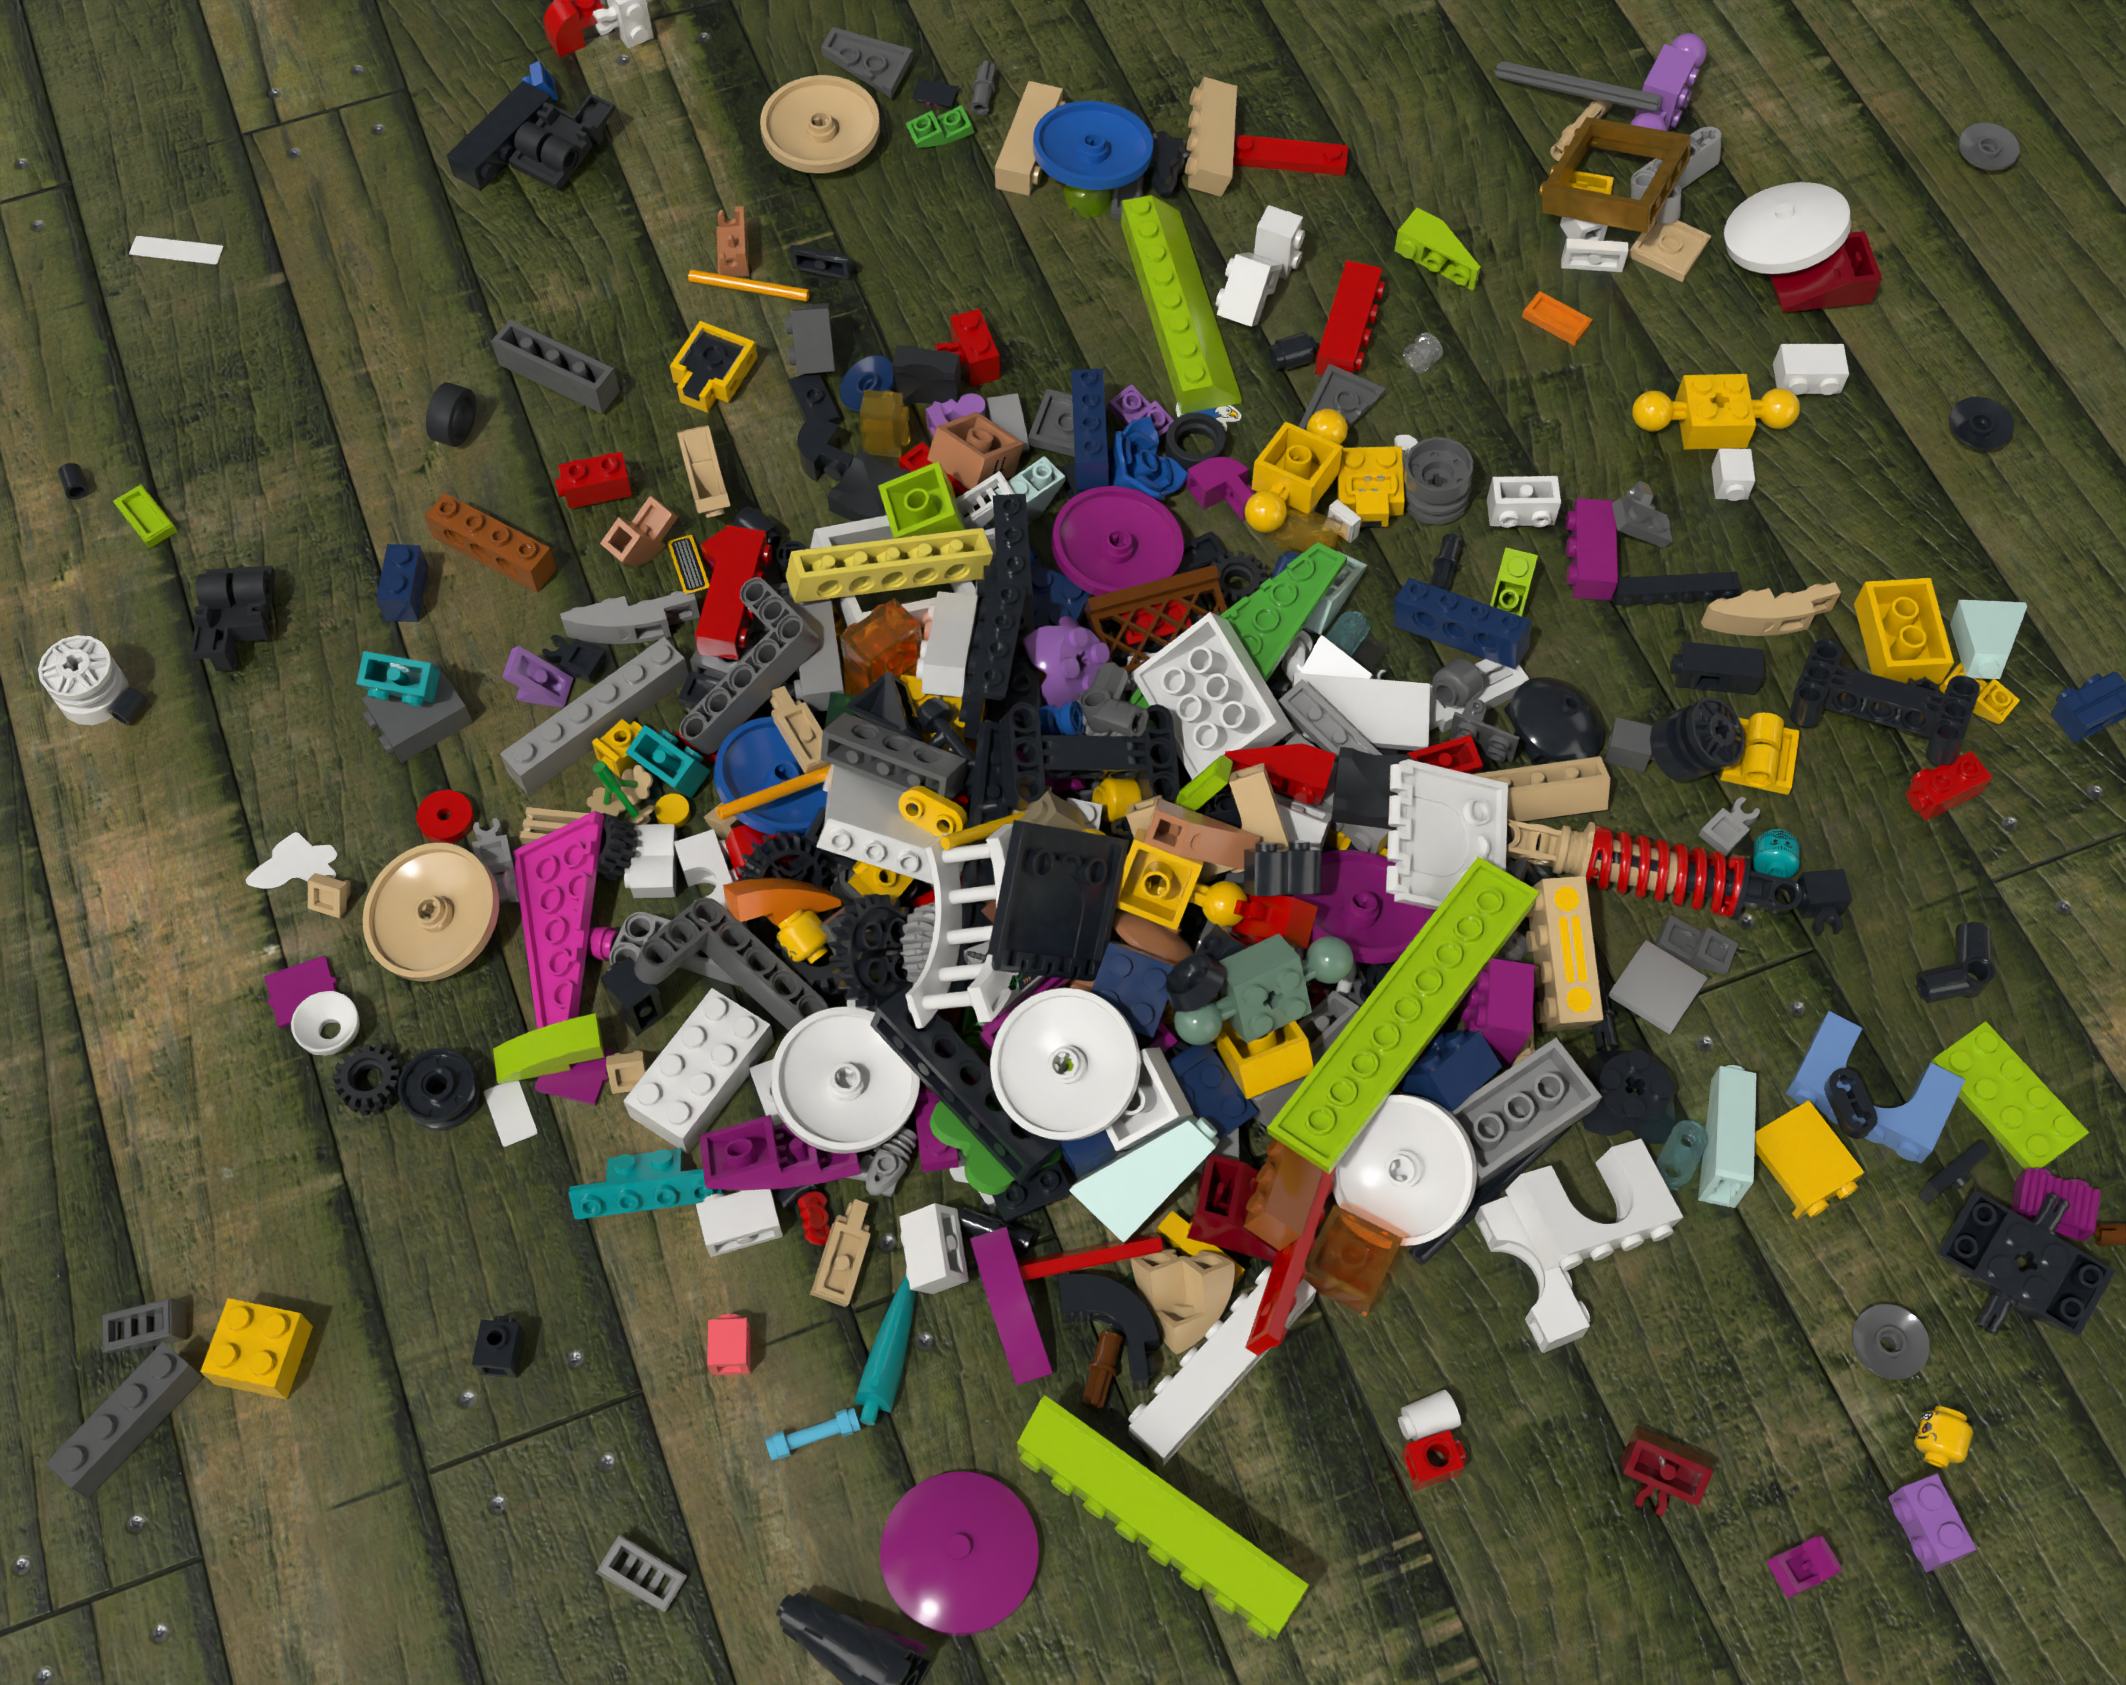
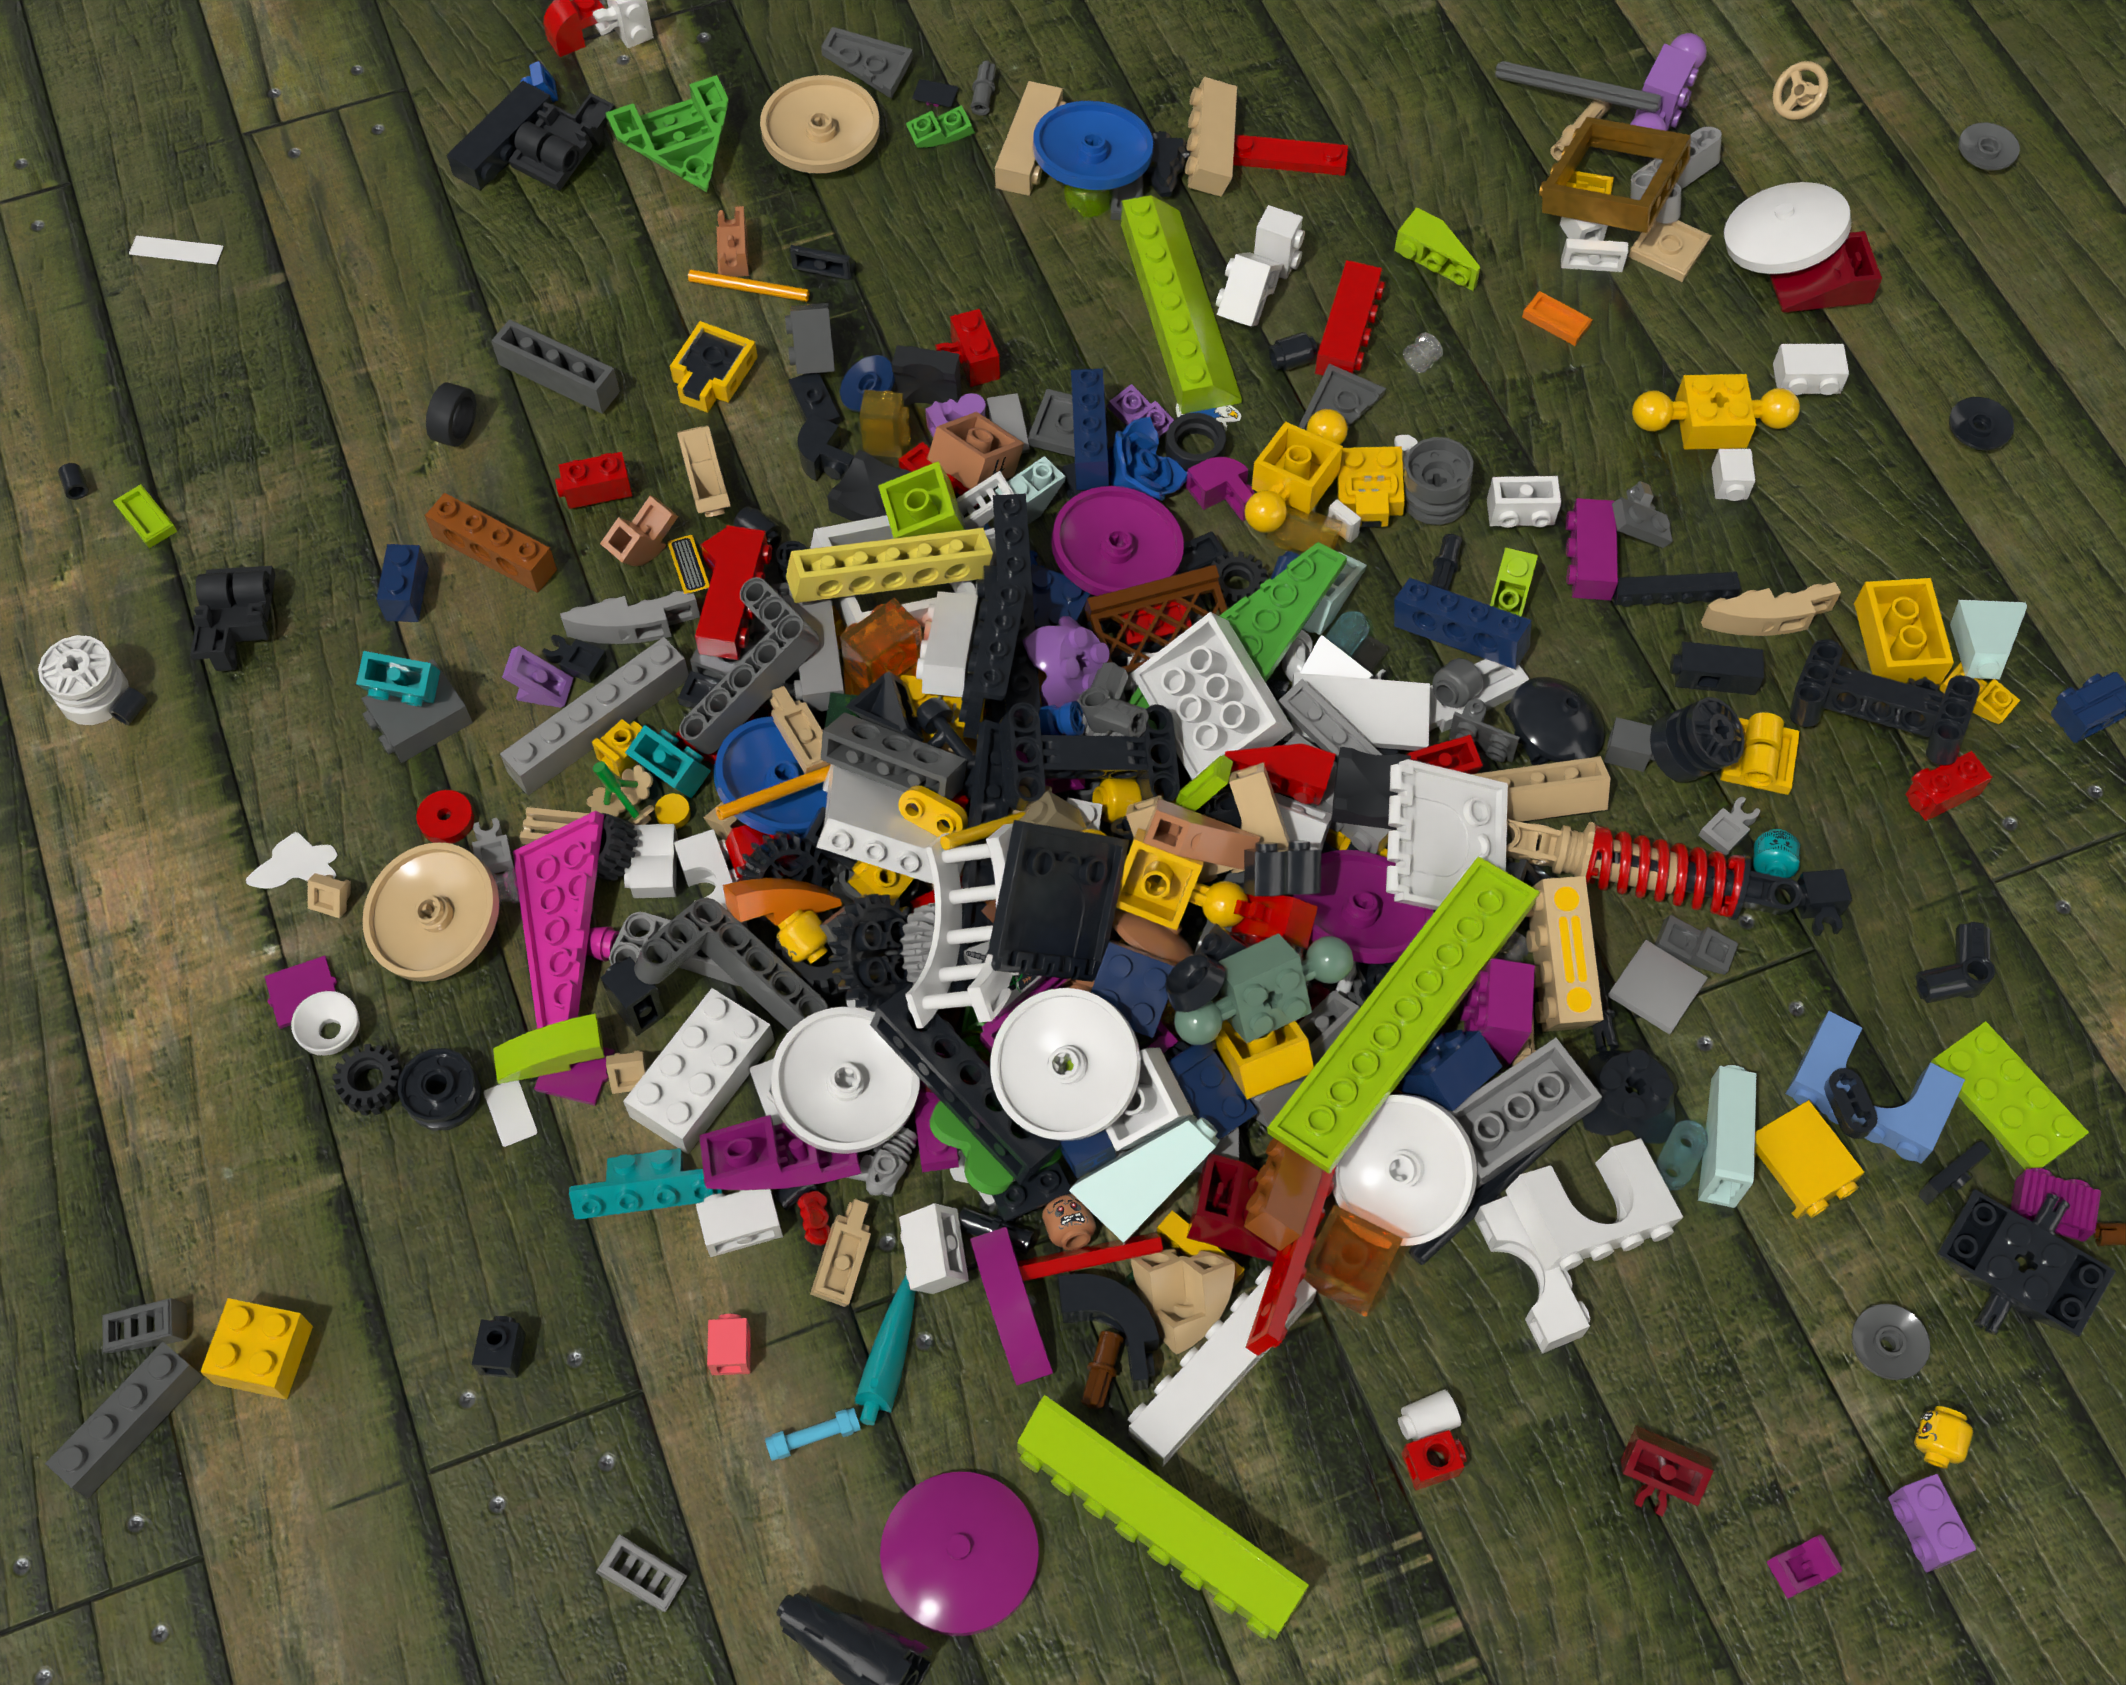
(680, 135): none -> bright green wedge
(1068, 1222): none -> nougat head
(1812, 95): none -> tan piece

